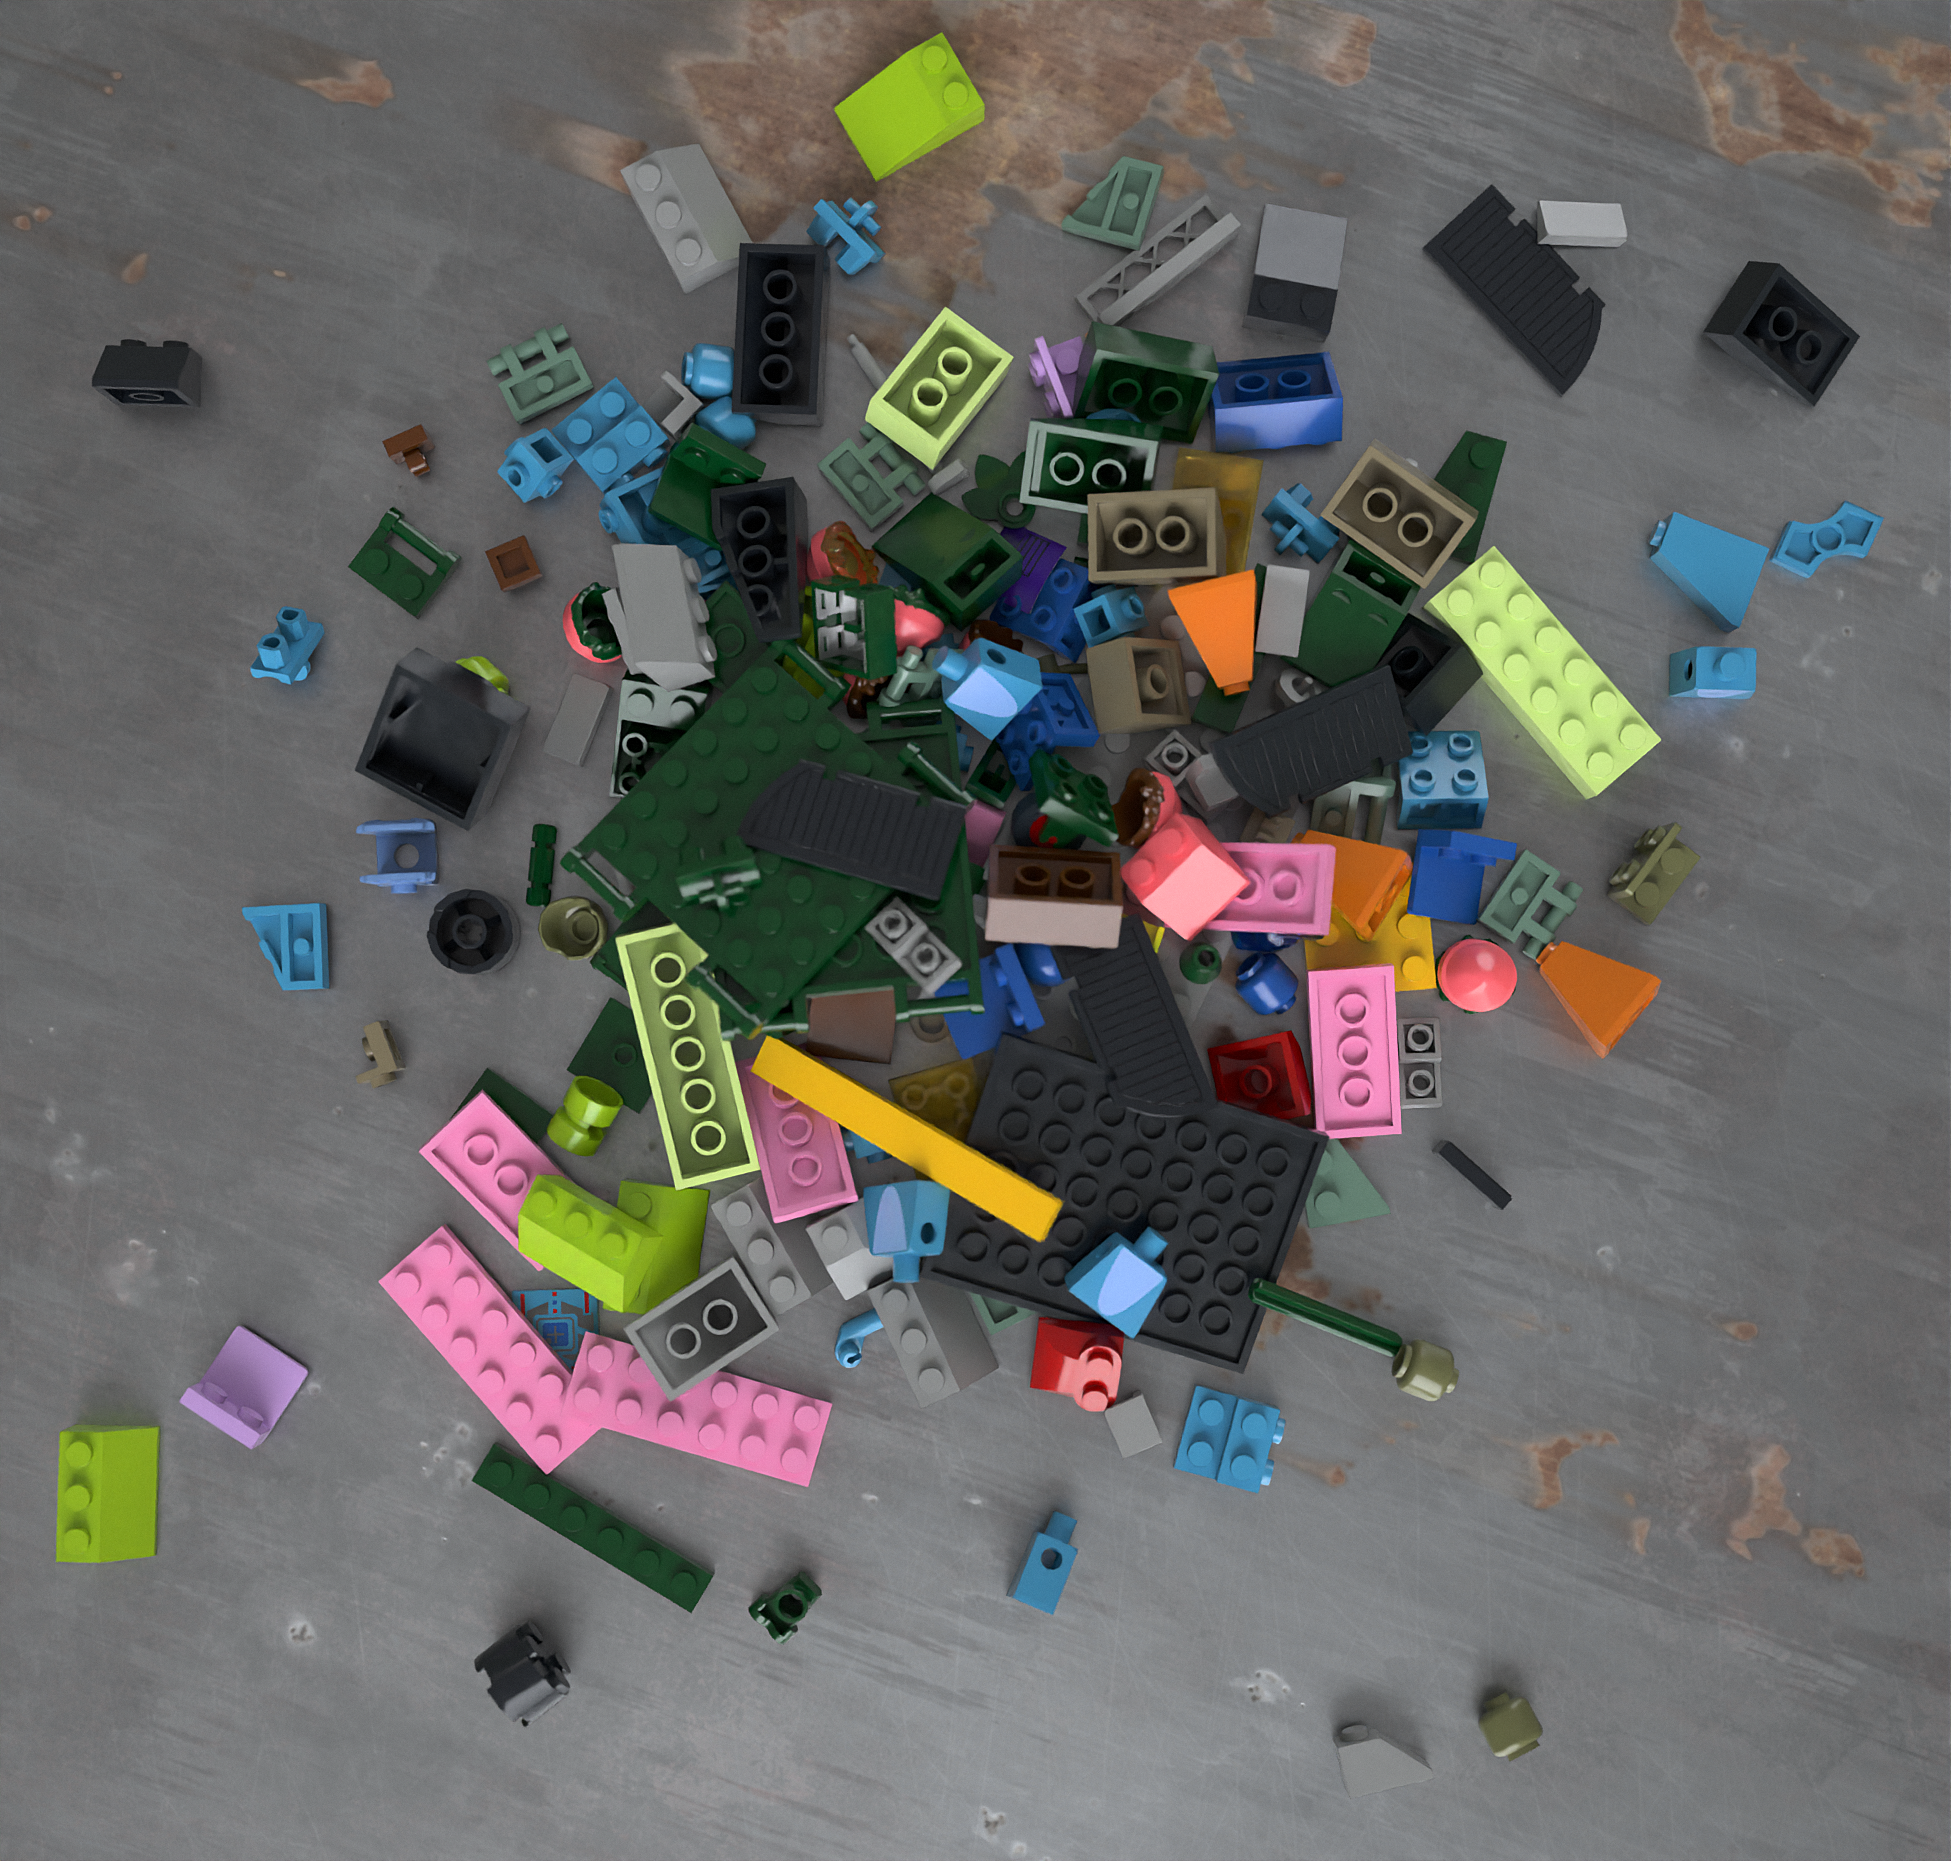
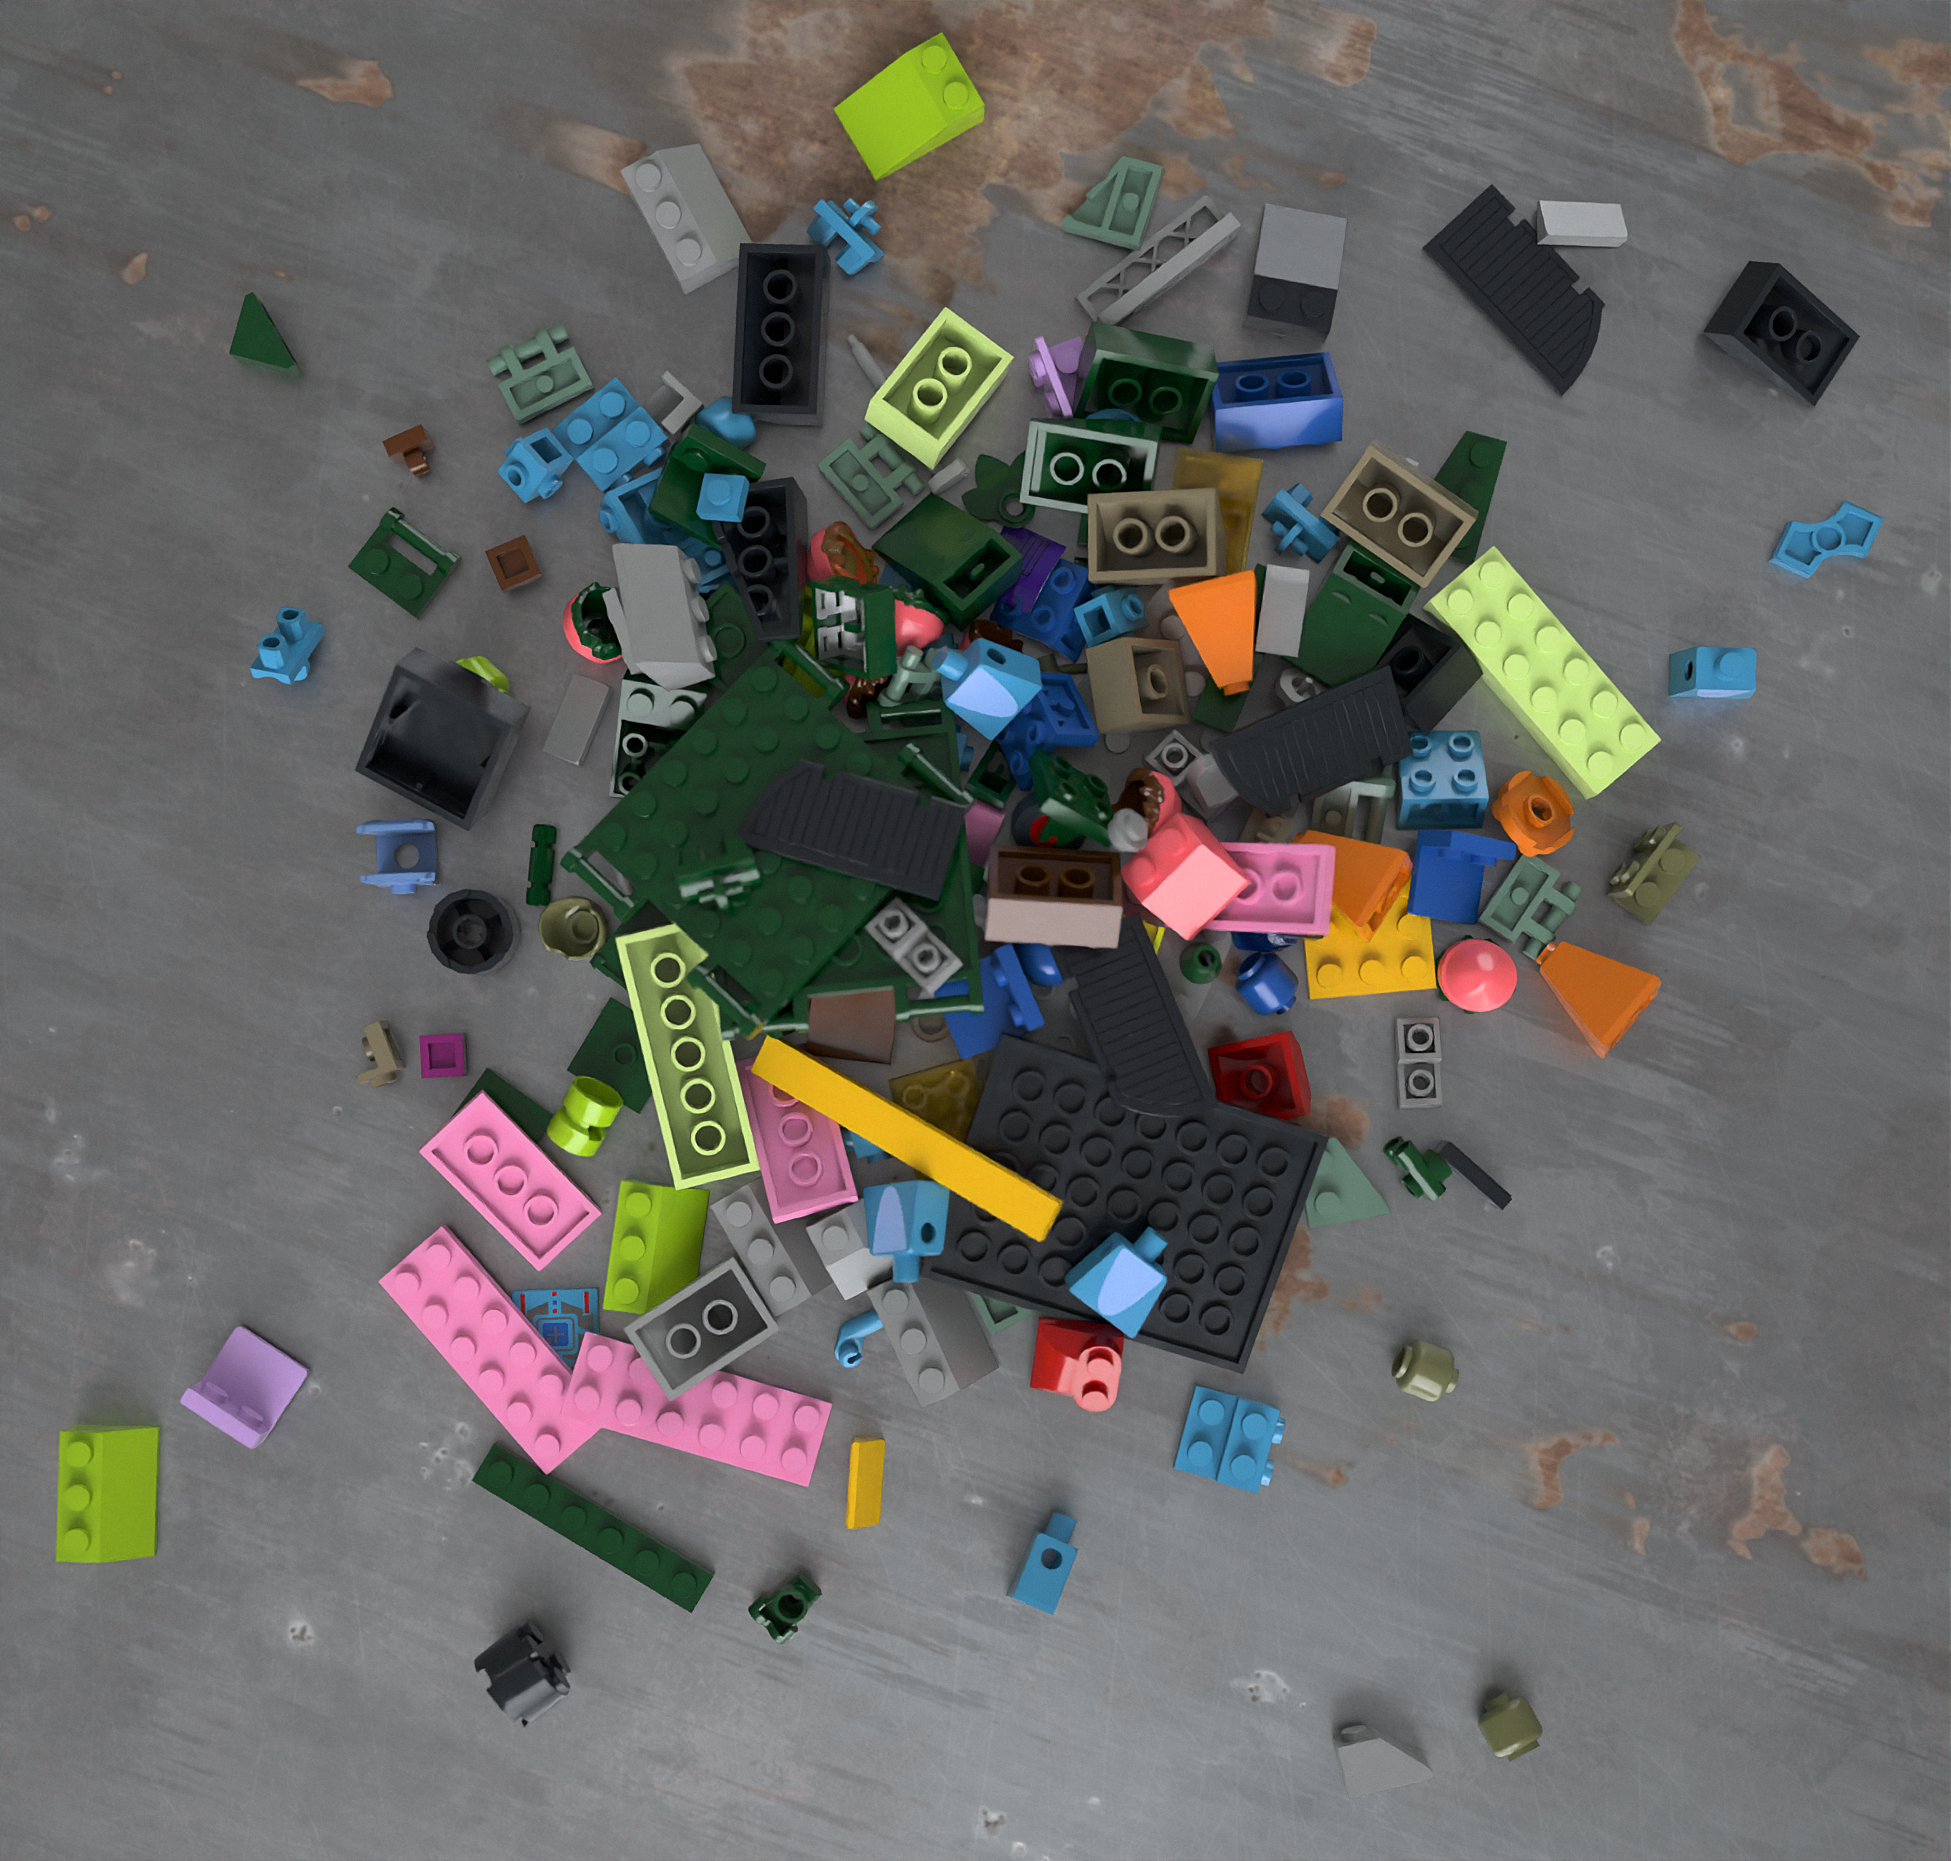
(149, 374): black slope -> none
(260, 342): none -> dark green slope
(294, 942): dark azure wing -> none
(443, 1055): none -> magenta plate
(585, 1240): lime slope -> none
(708, 371): dark azure head -> none
(723, 497): none -> dark azure plate
(865, 1482): none -> yellow slope
(1128, 831): none -> light grey plate
(1132, 1425): light grey panel -> none
(1325, 1317): dark green axle -> none
(1354, 1050): bright pink plate -> none
(1422, 1172): none -> dark green plate
(1533, 833): none -> orange plate
(1709, 566): dark azure slope -> none

